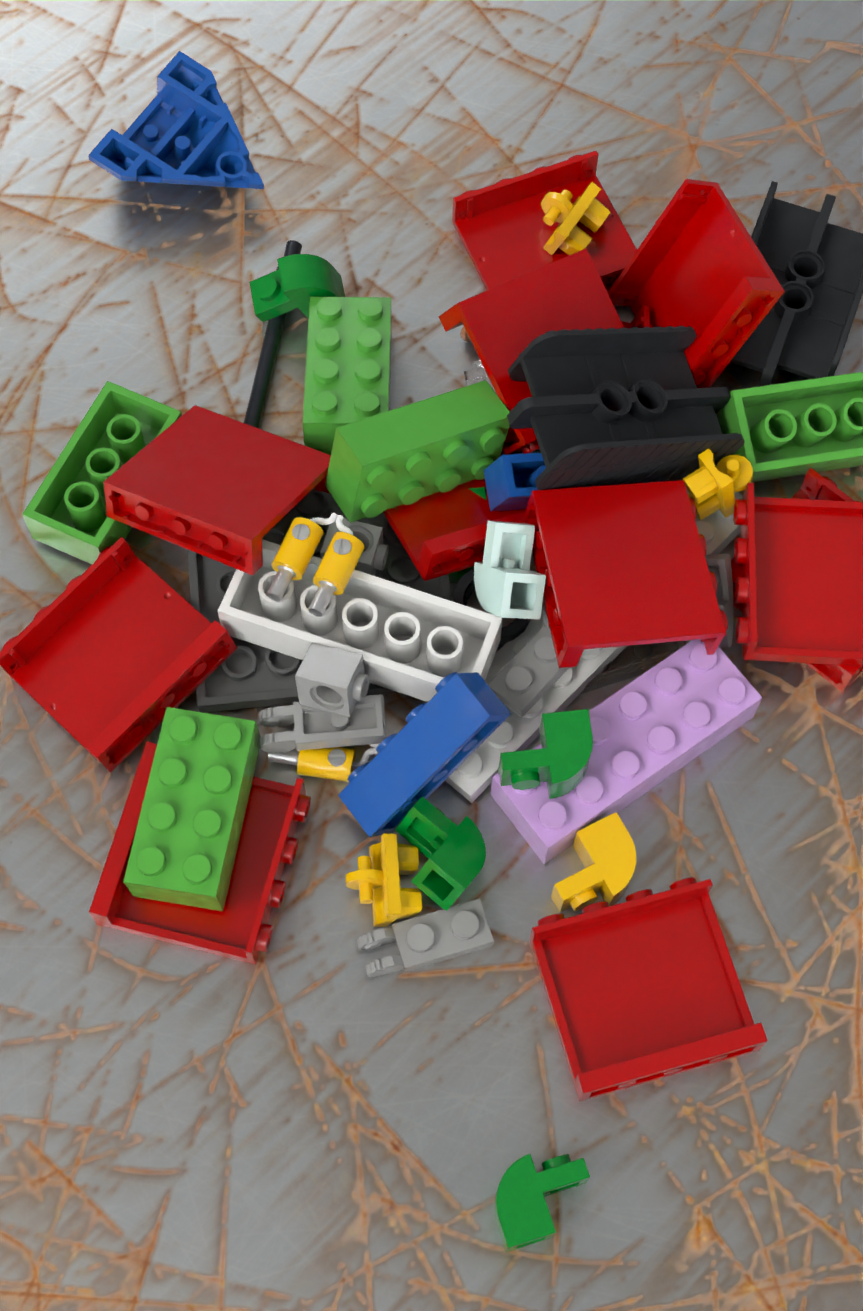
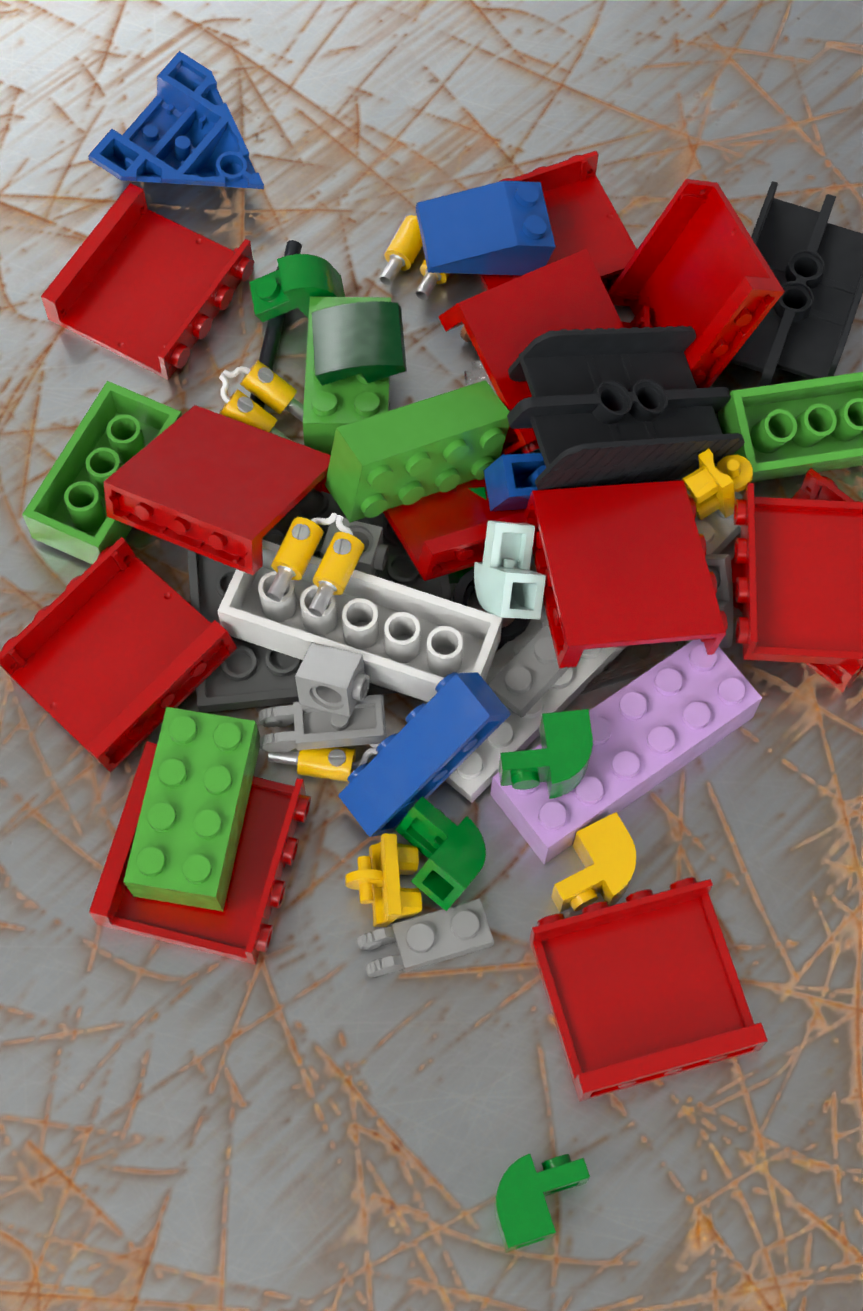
(145, 285): none -> red panel
(265, 386): none -> yellow piece
(358, 340): none -> dark green slope
(402, 254): none -> yellow piece
(487, 230): none -> blue slope
(560, 209): yellow hips -> none

